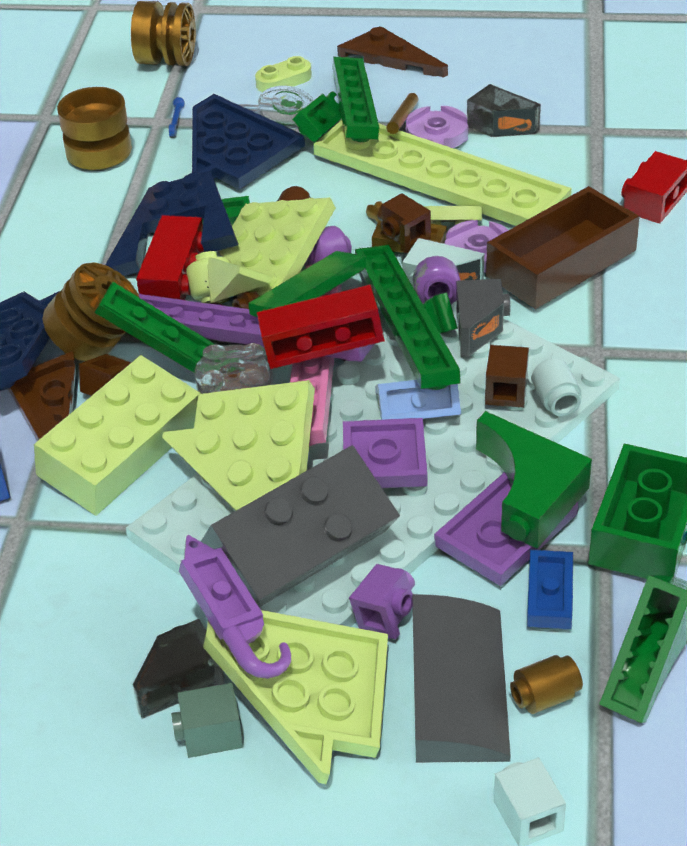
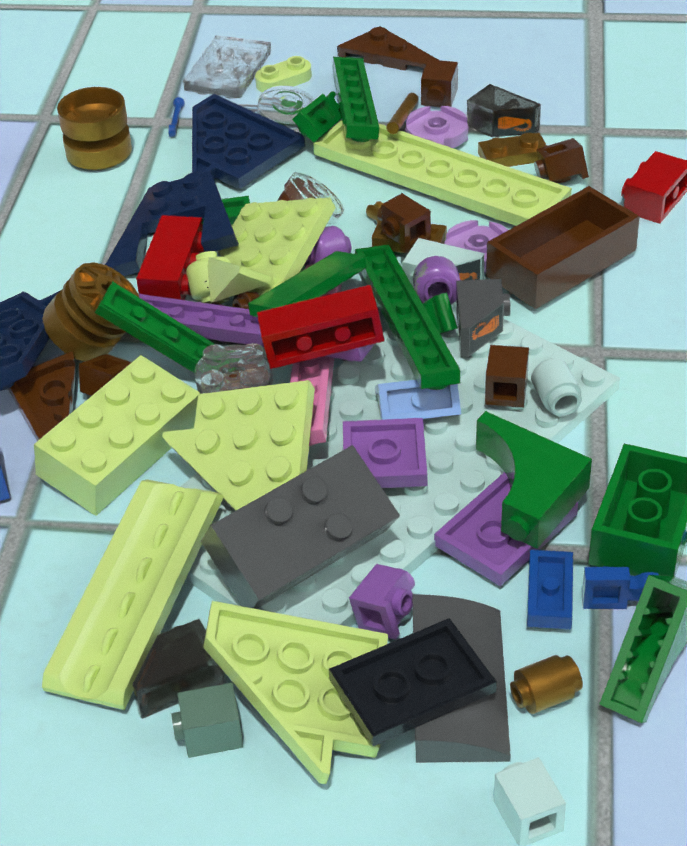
(131, 594): none -> yellowish green plate
(163, 33): pearl gold wheel -> none
(227, 66): none -> clear plate
(228, 606): medium lavender plate -> none
(304, 186): none -> clear piece
(412, 681): none -> black tile
(439, 83): none -> reddish brown brick
(454, 214): yellowish green plate -> none
(512, 150): none -> pearl gold plate
(561, 161): none -> reddish brown brick
(611, 587): none -> blue plate

